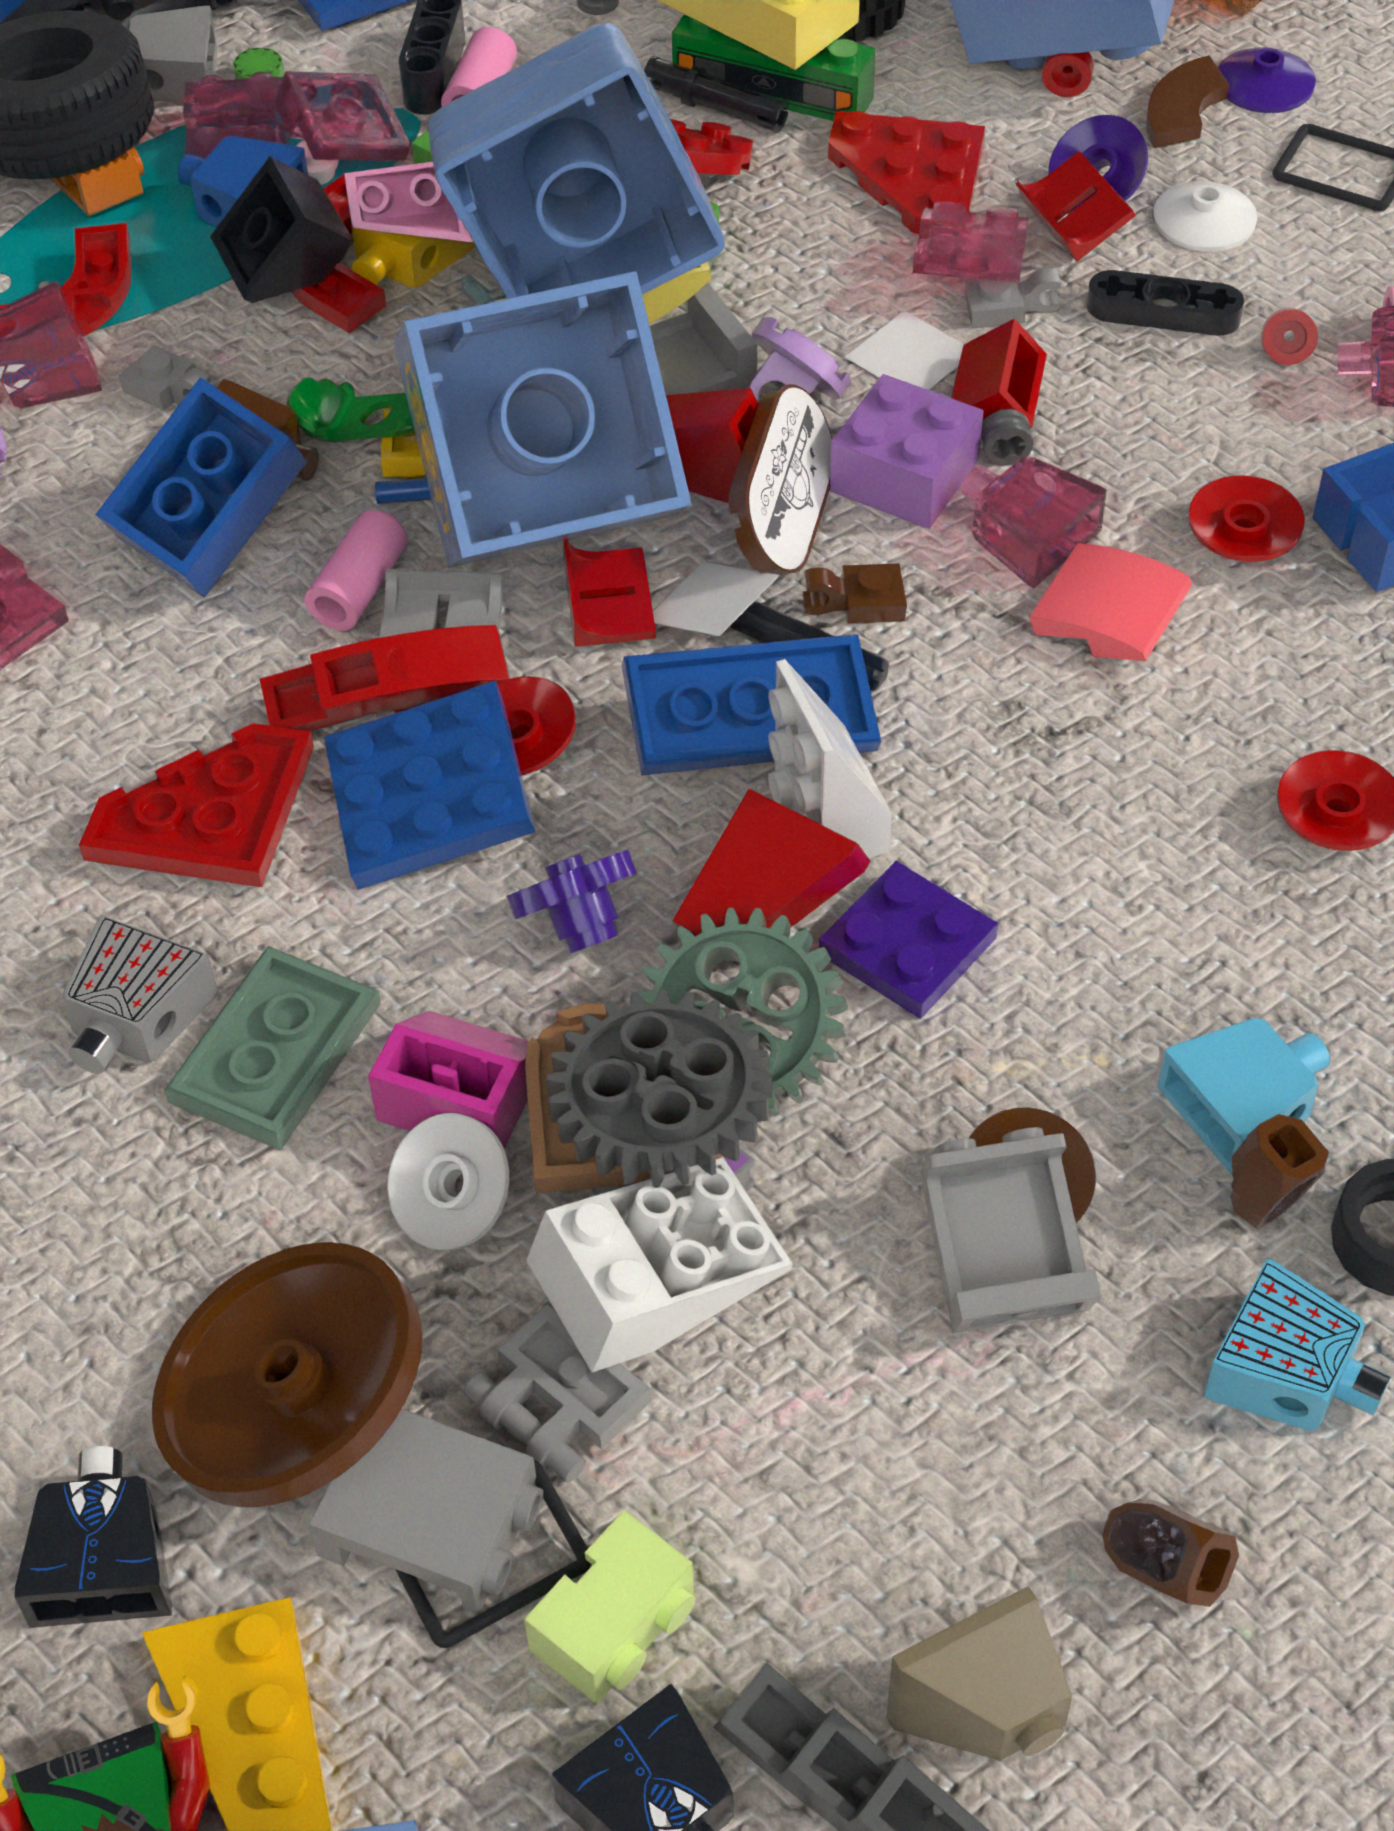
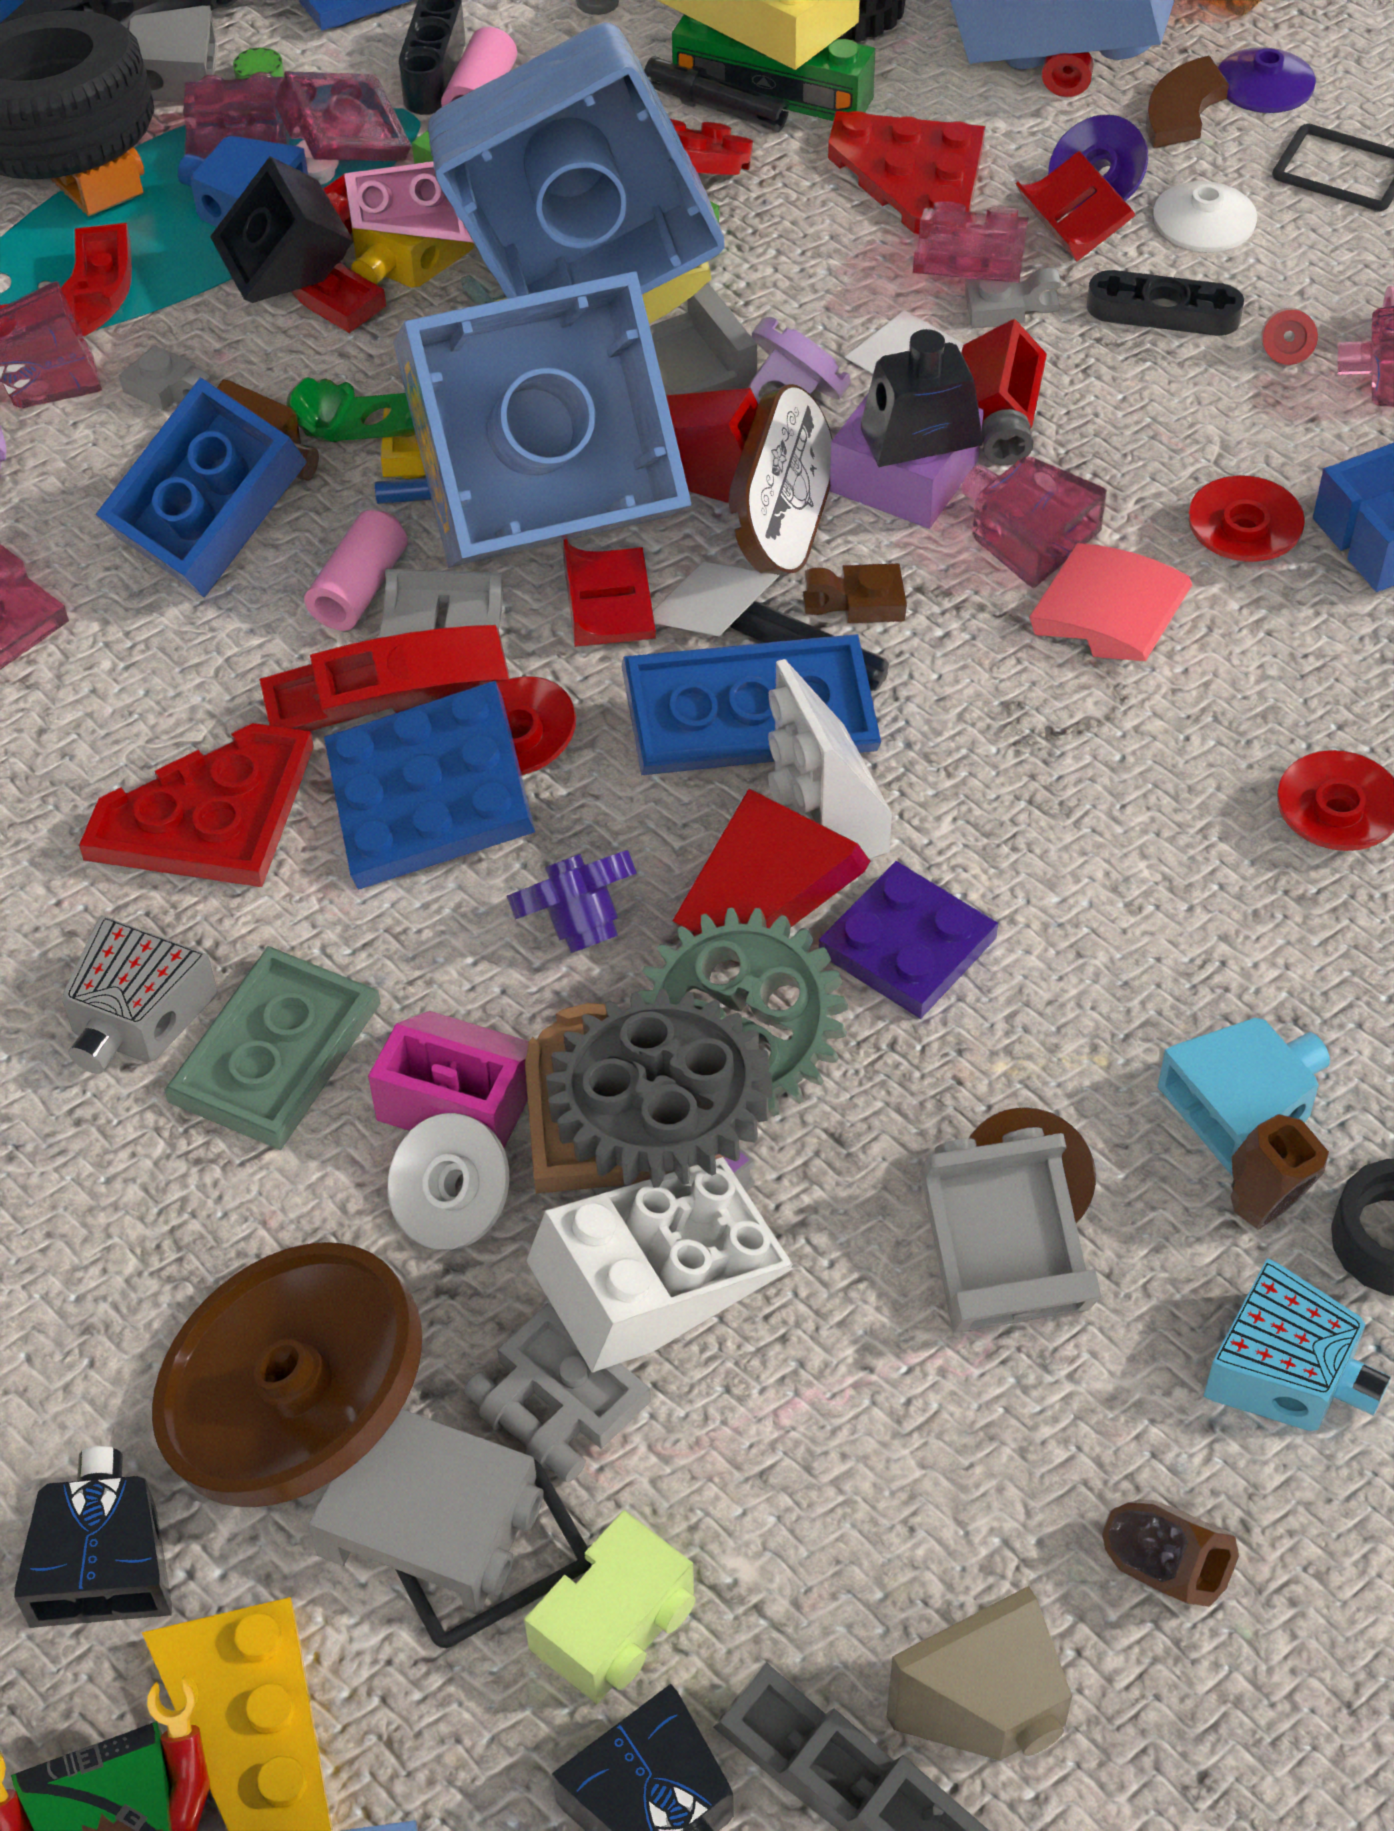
(921, 402): none -> black torso

